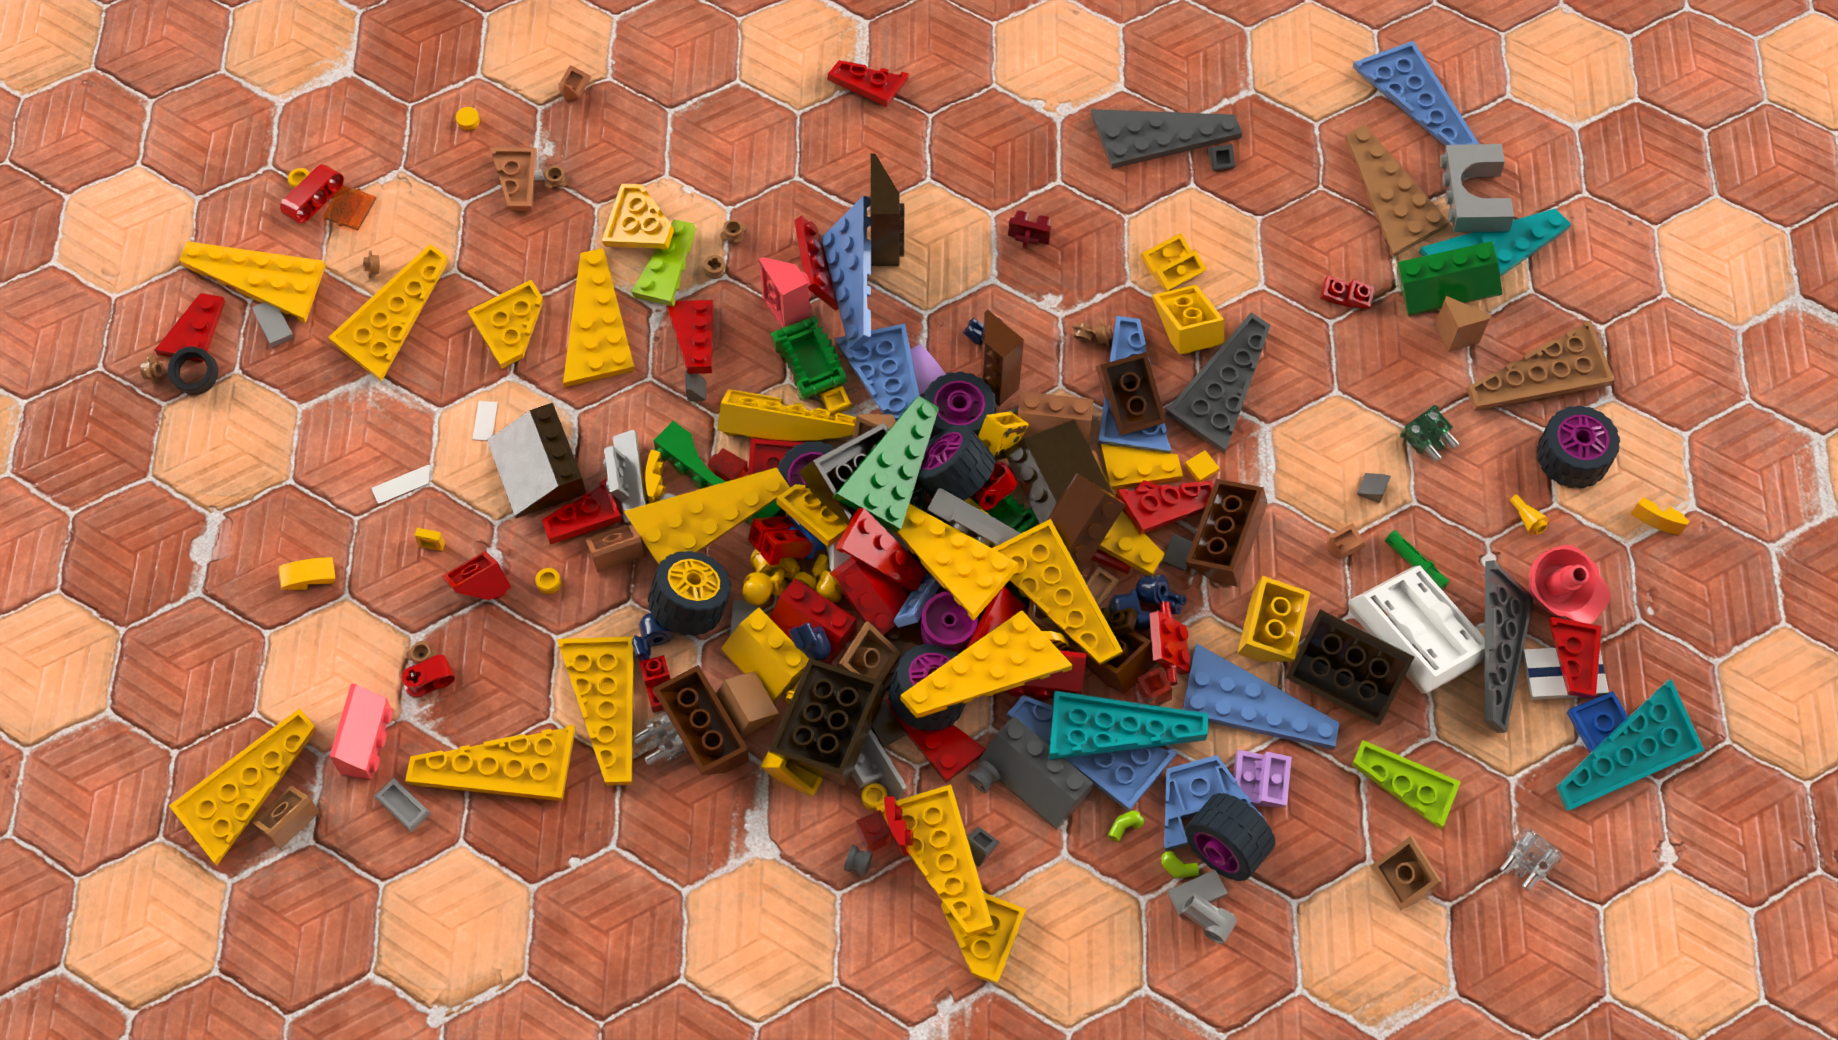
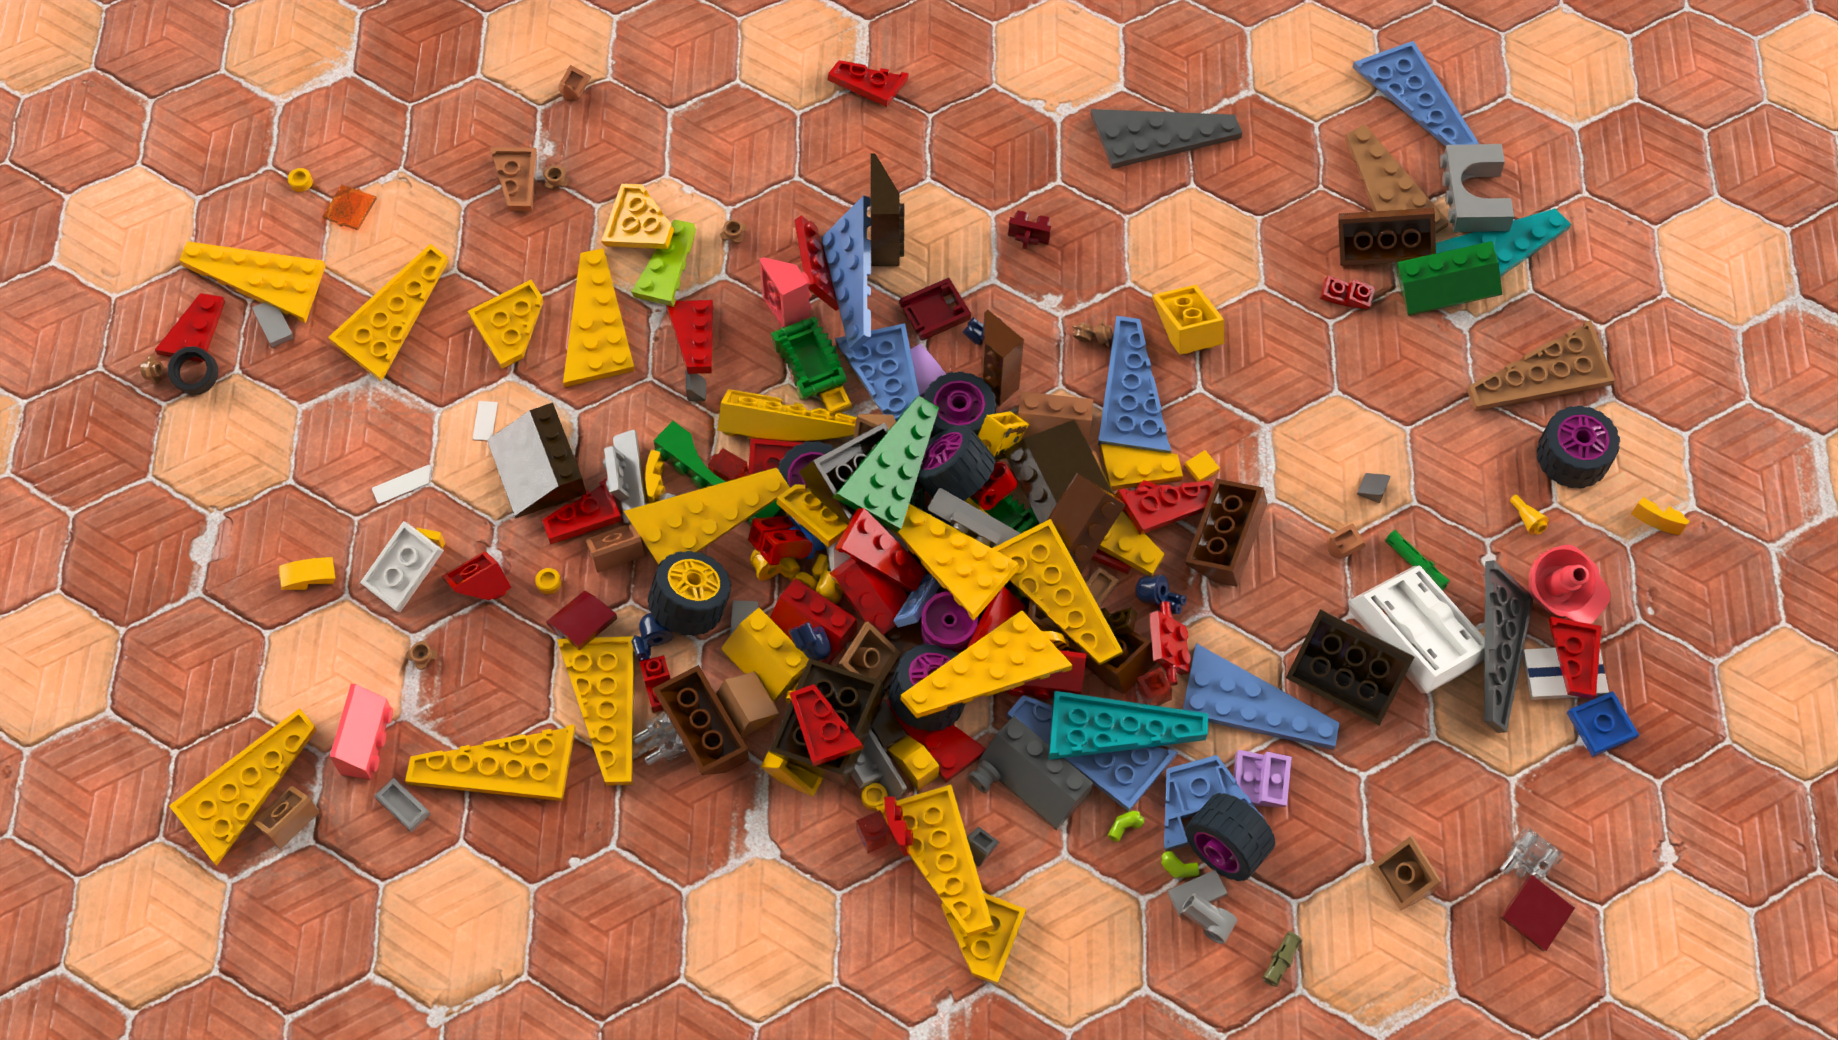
(312, 193): red beam -> none
(371, 264): medium nougat plate -> none
(401, 566): none -> white tile
(429, 674): red piece -> none
(467, 118): yellow tile -> none
(582, 619): none -> dark red slope
(721, 269): medium nougat bush -> none
(759, 586): yellow piece -> none
(822, 728): none -> red wing
(858, 860): dark grey wheel -> none
(914, 761): none -> yellow slope
(930, 312): none -> dark red container
(1128, 600): dark blue piece -> none
(1131, 393): reddish brown slope -> none
(1173, 262): yellow slope -> none
(1177, 552): dark grey slope -> none
(1218, 391): dark grey wing -> none
(1221, 157): dark grey slope -> none
(1273, 621): yellow slope -> none
(1282, 959): none -> olive pin
(1386, 236): none -> reddish brown slope
(1412, 783): lime wing -> none
(1428, 431): clear green piece -> none
(1460, 324): medium nougat slope -> none
(1537, 913): none -> dark red tile
(1643, 744): teal wing -> none

